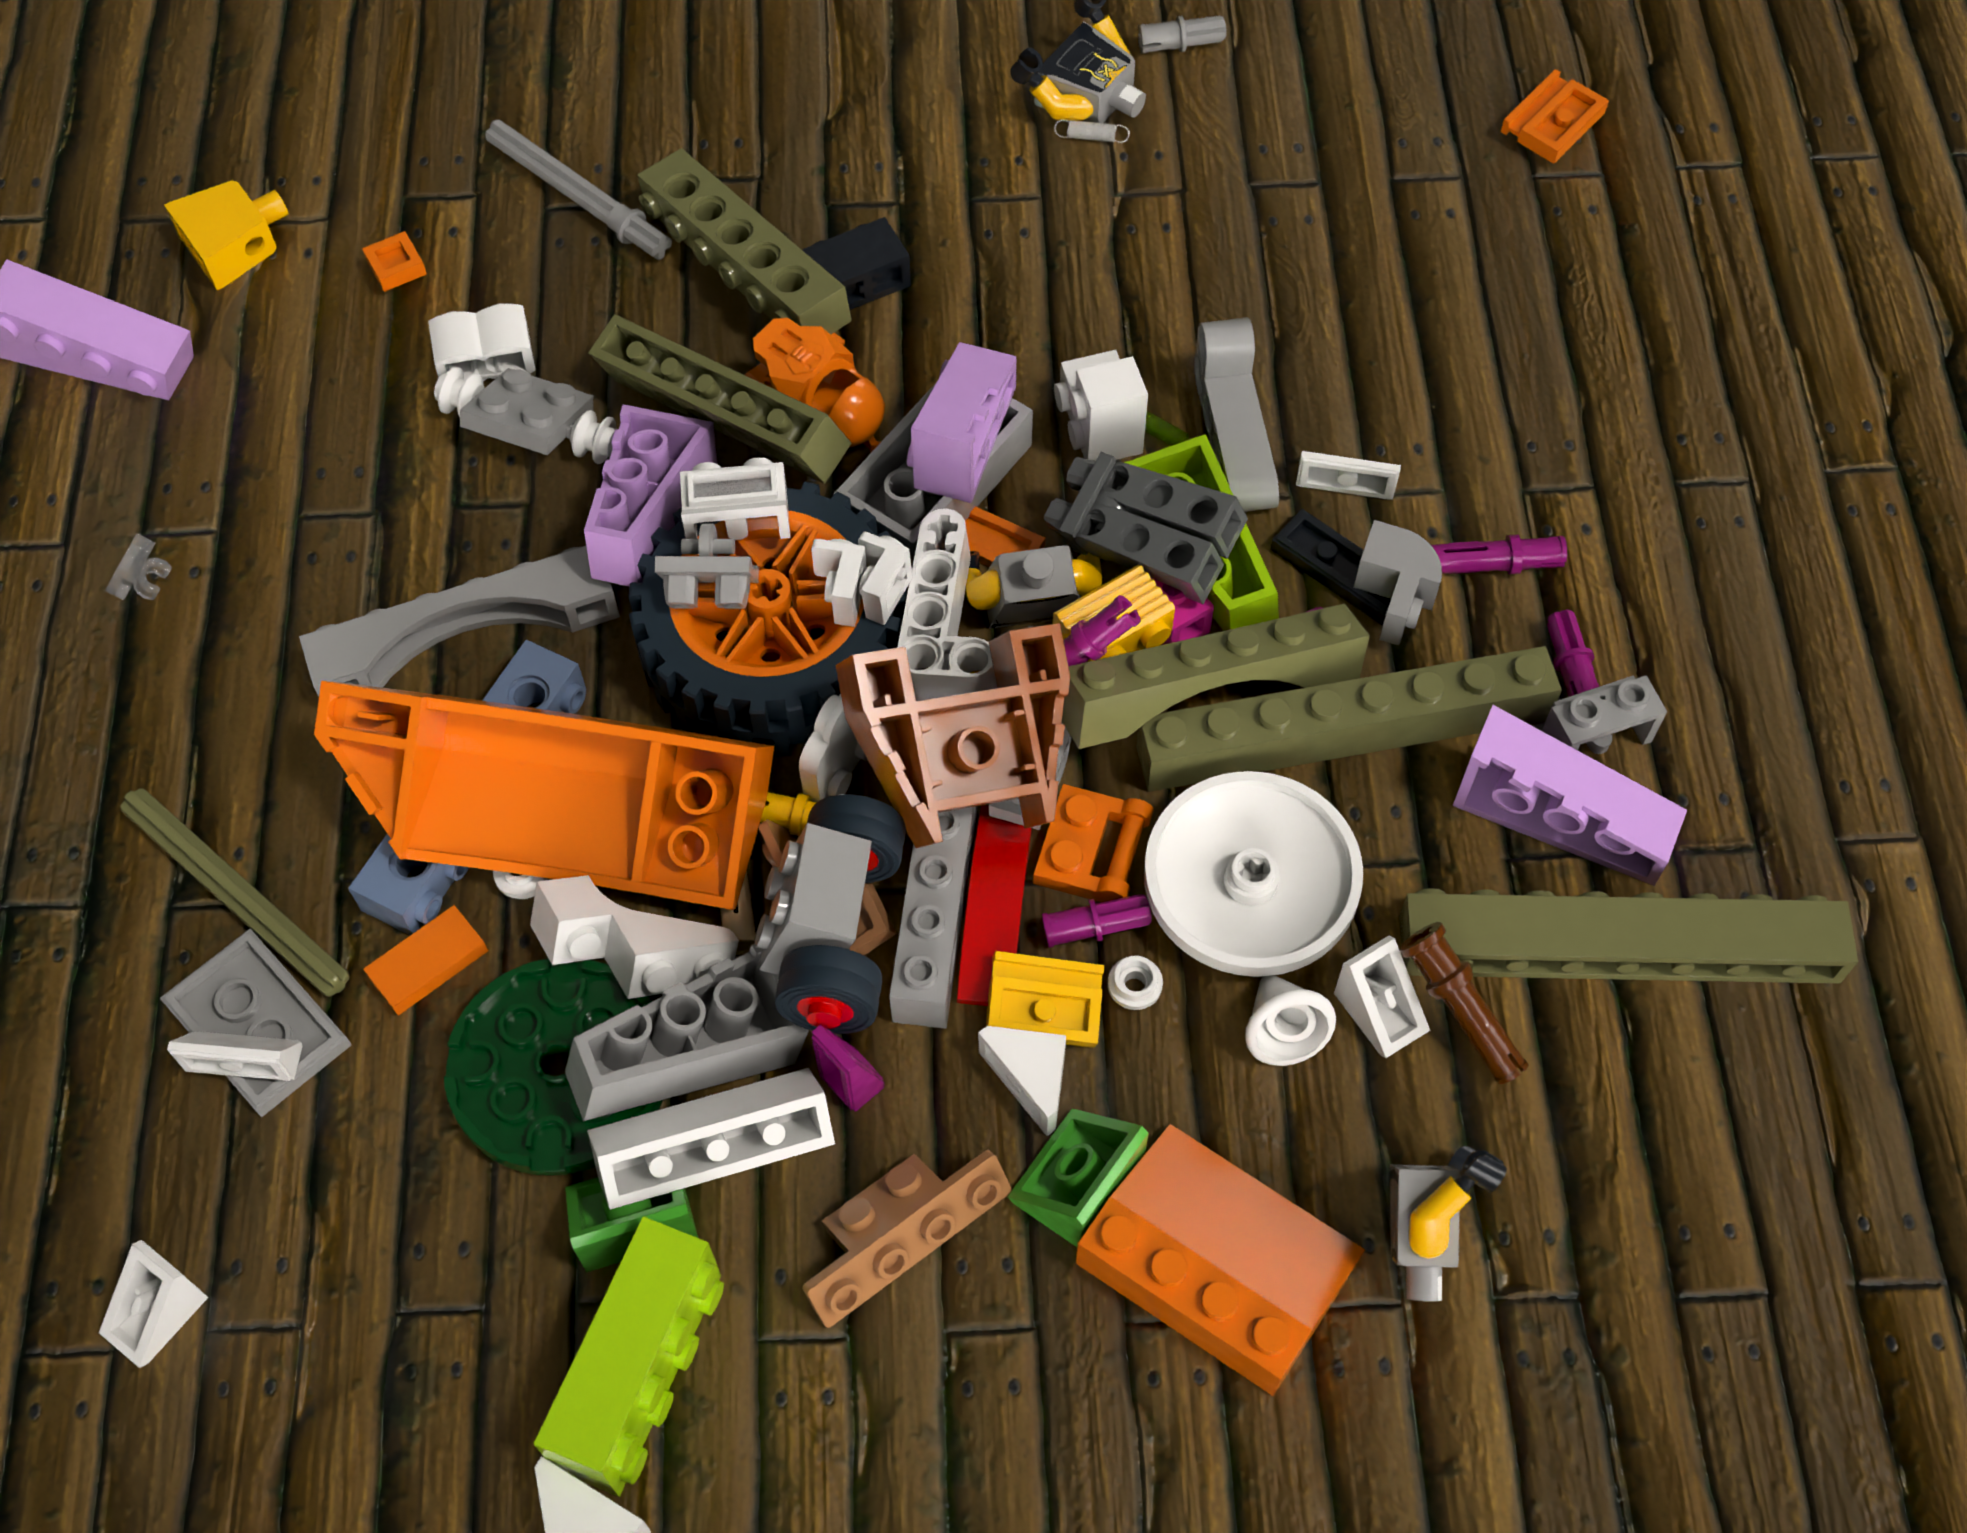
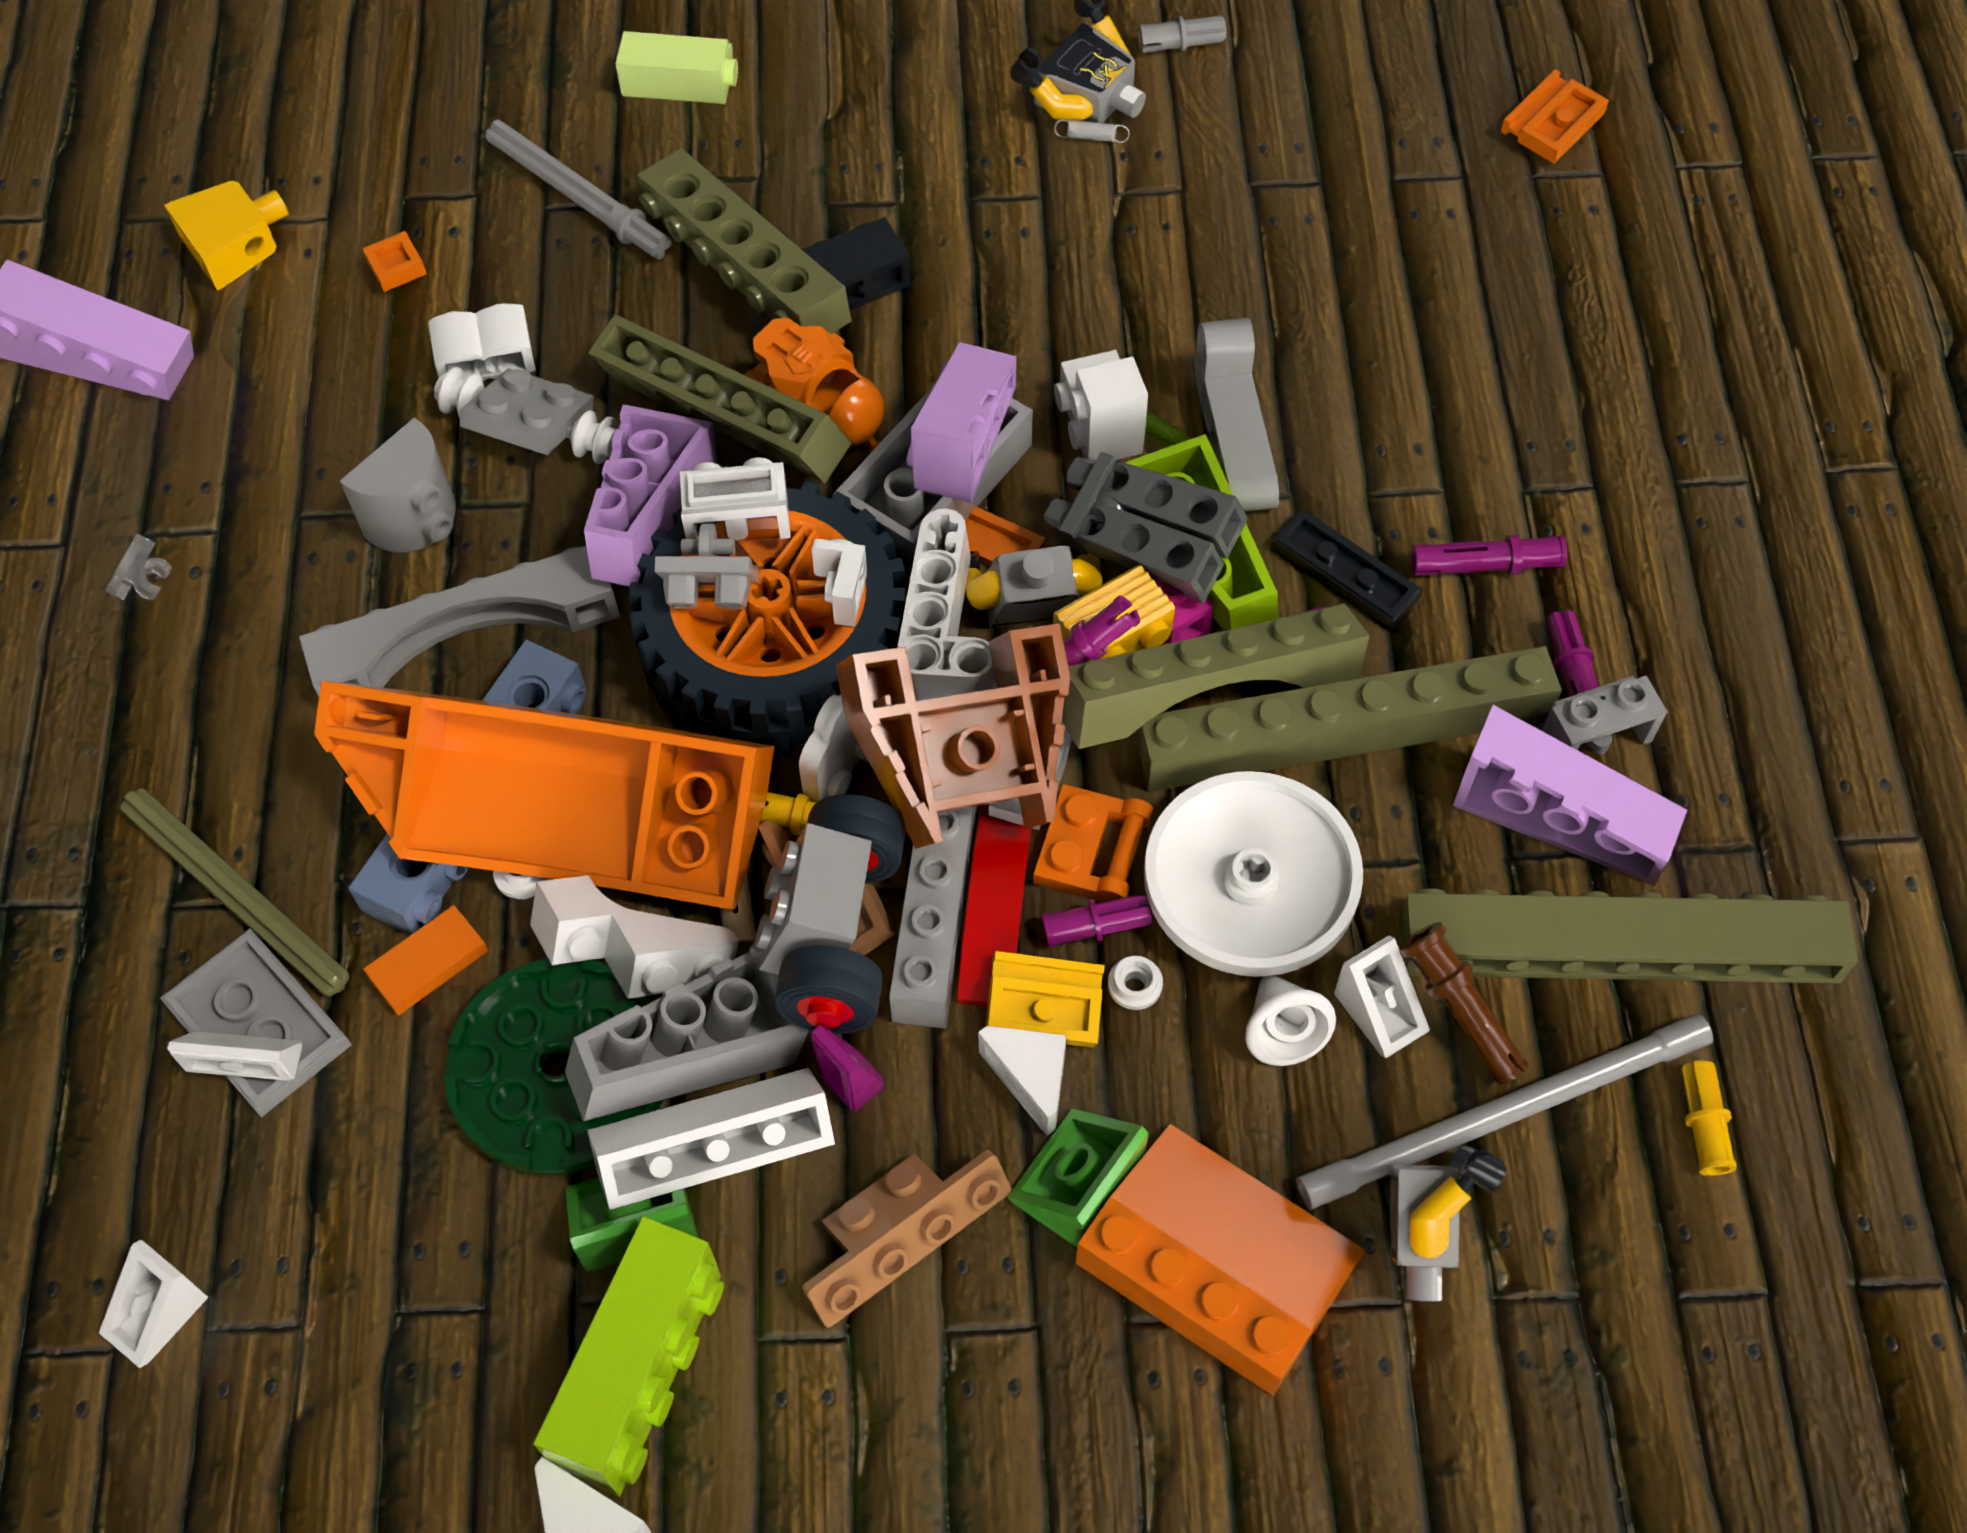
(402, 492): none -> light grey brick
(676, 67): none -> yellowish green brick
(885, 577): white bracket -> none
(1347, 475): white slope -> none
(1349, 1174): none -> light grey piece
(1400, 568): light grey brick -> none
(1708, 1118): none -> yellow axle

